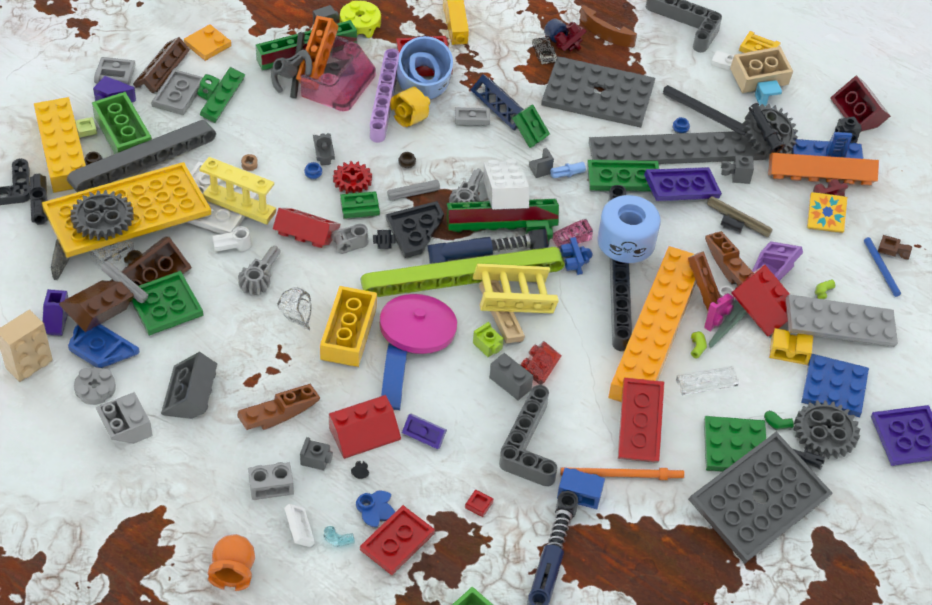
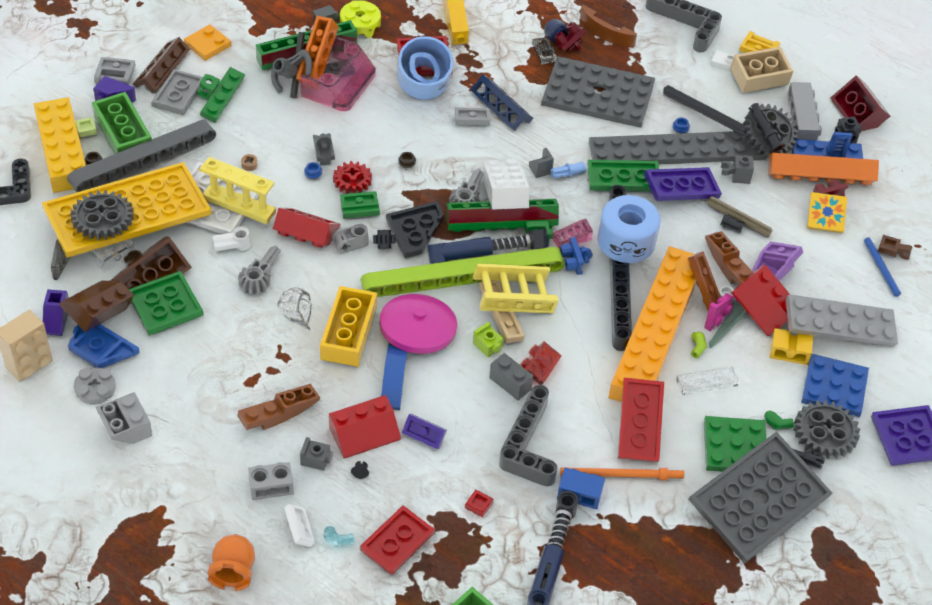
(37, 195): black piece -> none
(115, 274): light grey axle -> none
(190, 387): dark grey slope -> none
(377, 509): blue plate -> none
(384, 93): lavender beam -> none
(410, 106): yellow brick -> none
(414, 189): light grey axle -> none
(531, 125): green plate -> none
(767, 89): medium azure panel -> none
(803, 110): none -> light grey brick
(821, 288): lime arm -> none

